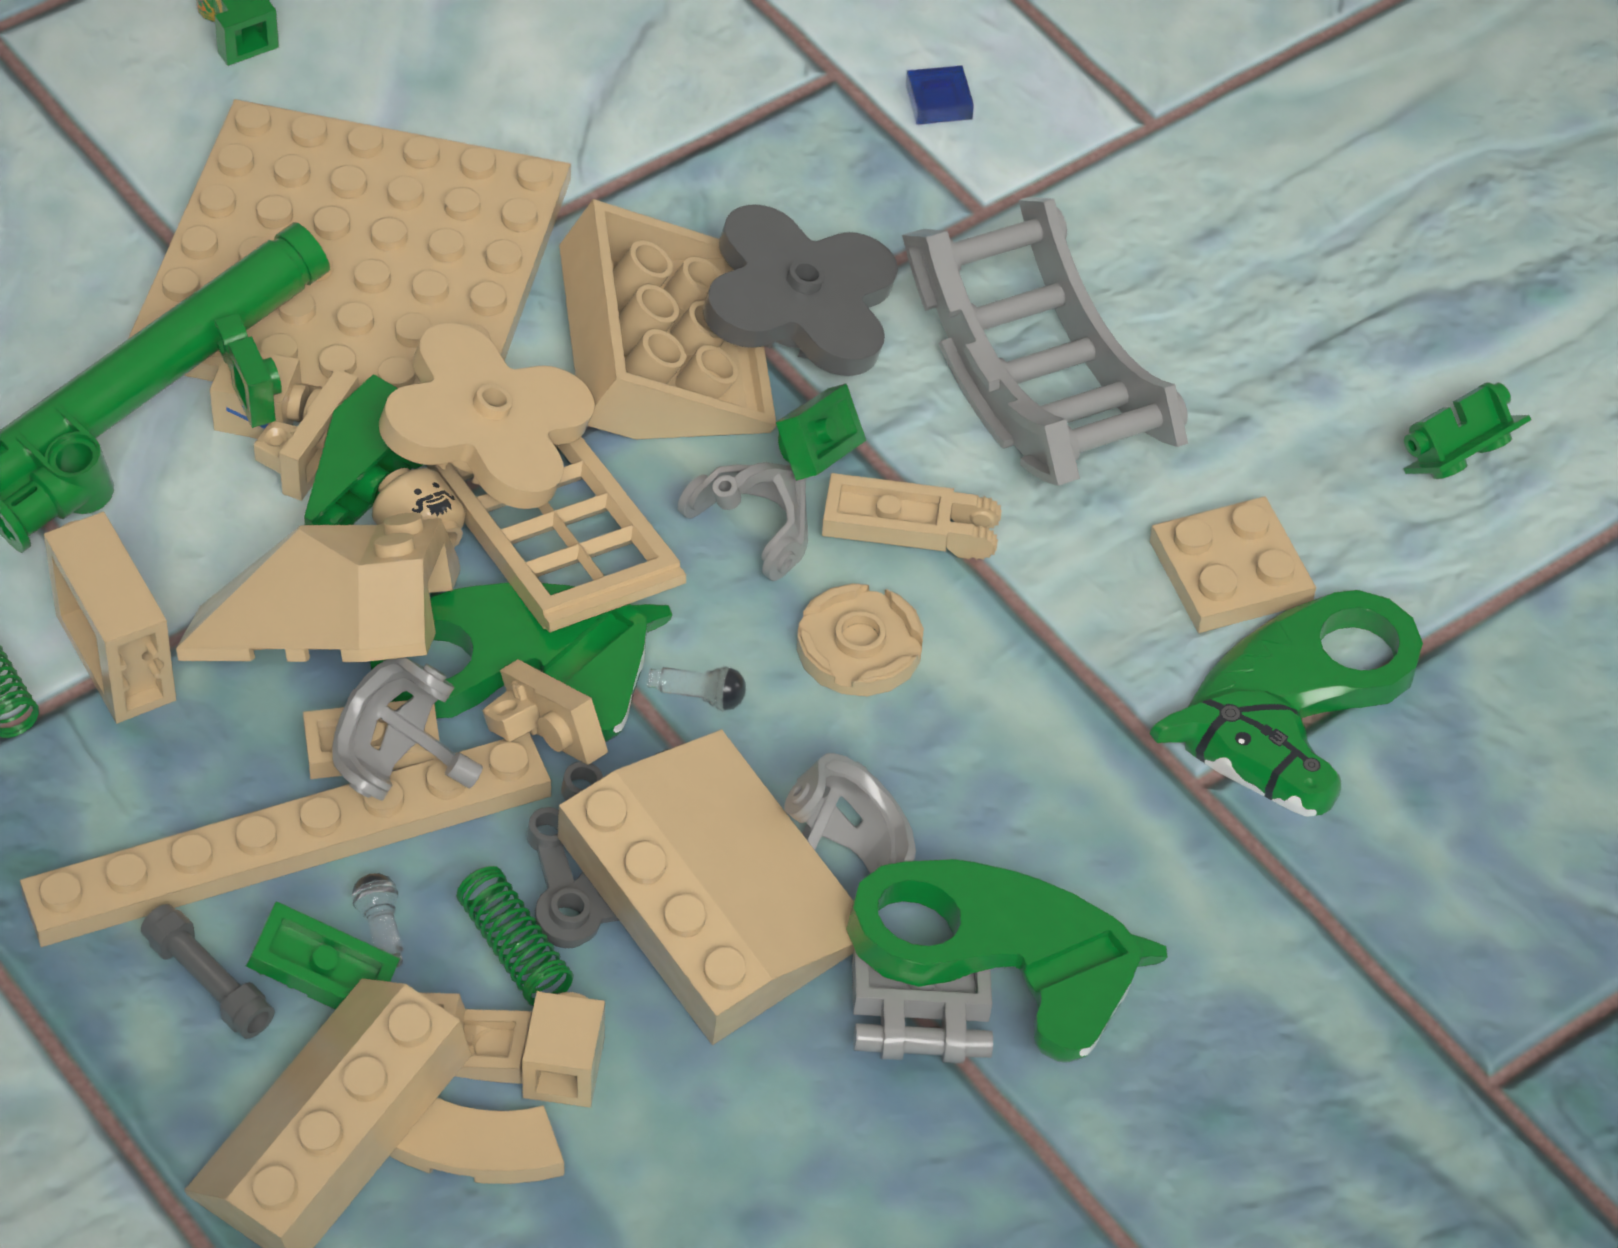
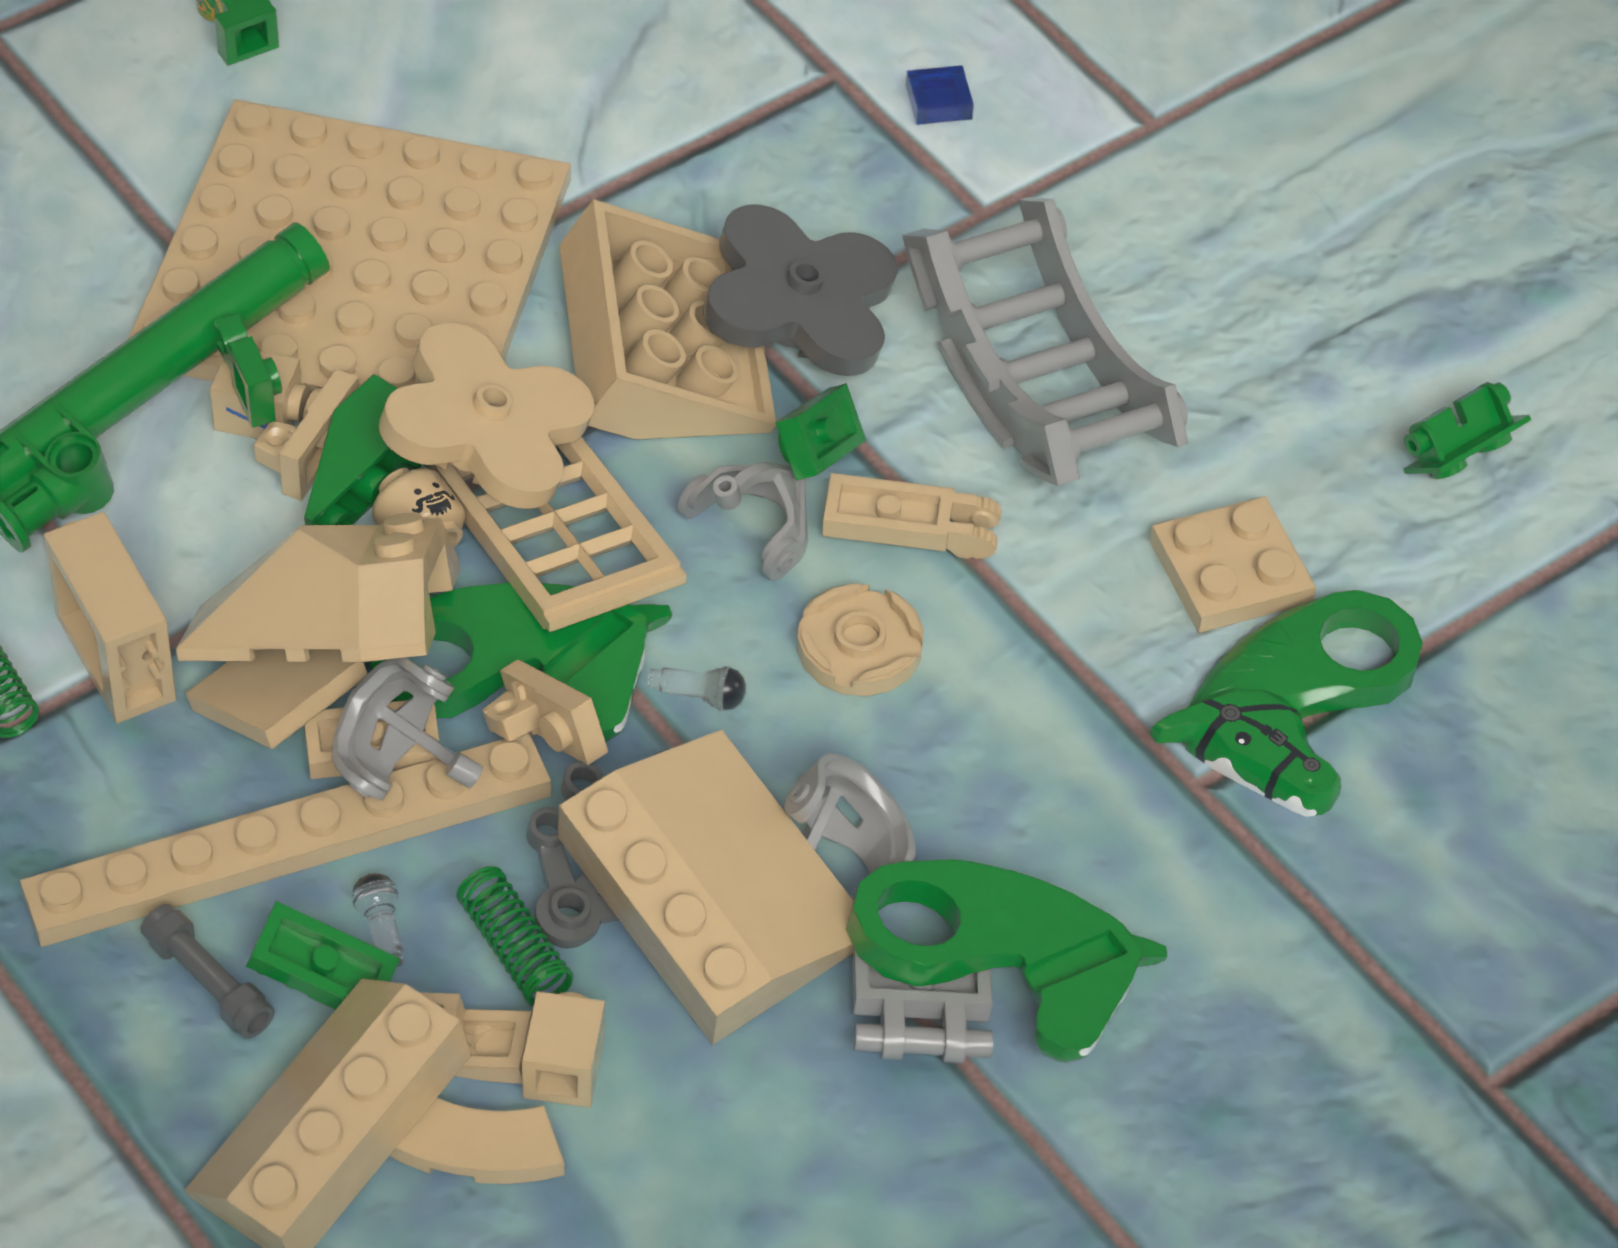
(272, 696): none -> tan tile

